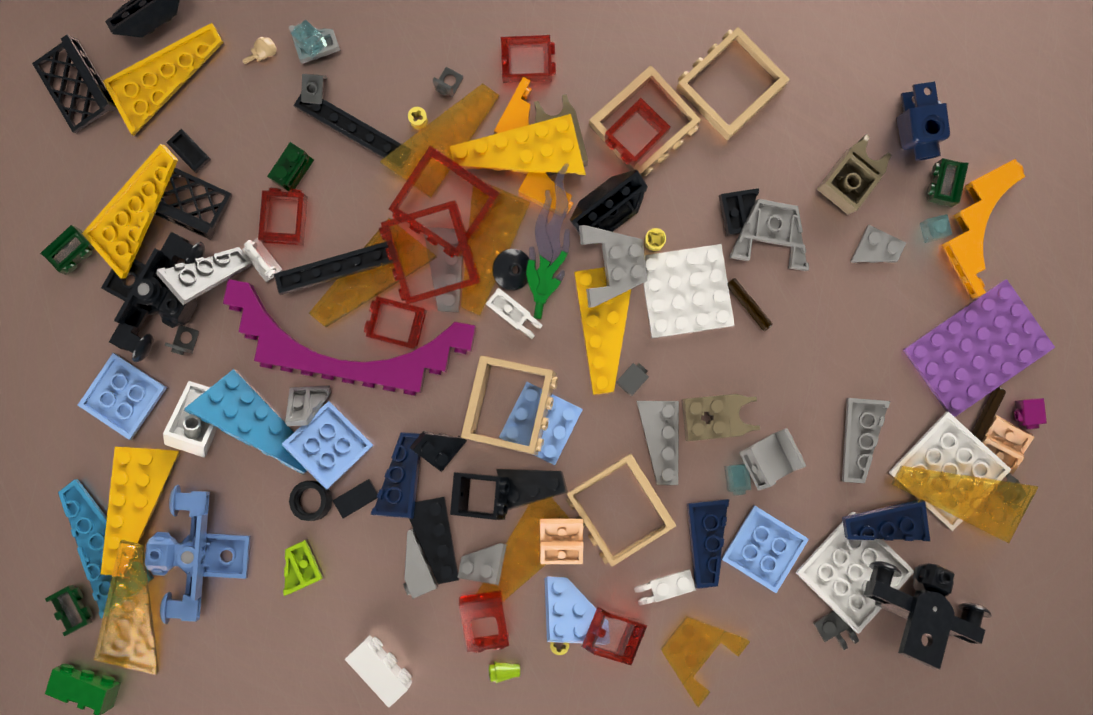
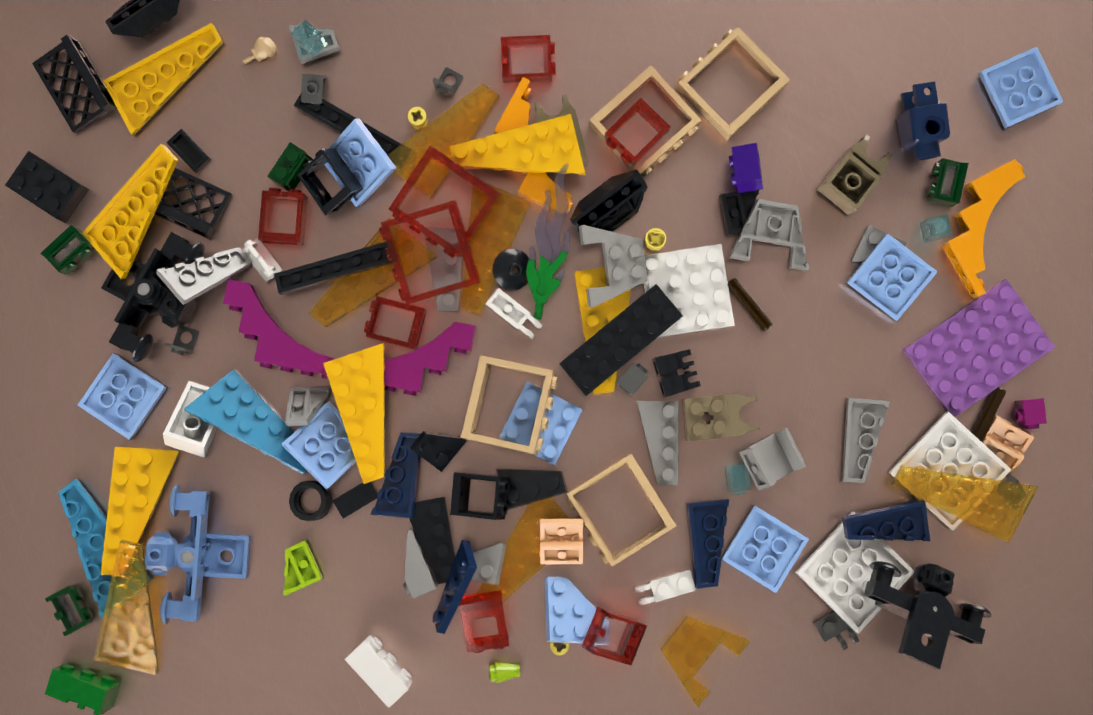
(47, 187): none -> black brick
(317, 190): none -> black window
(360, 397): none -> yellow wing
(363, 158): none -> light blue plate
(456, 585): none -> dark blue wing
(621, 340): none -> black plate
(668, 366): none -> black legs
(747, 168): none -> dark purple brick
(891, 276): none -> light blue plate
(1020, 87): none -> light blue plate

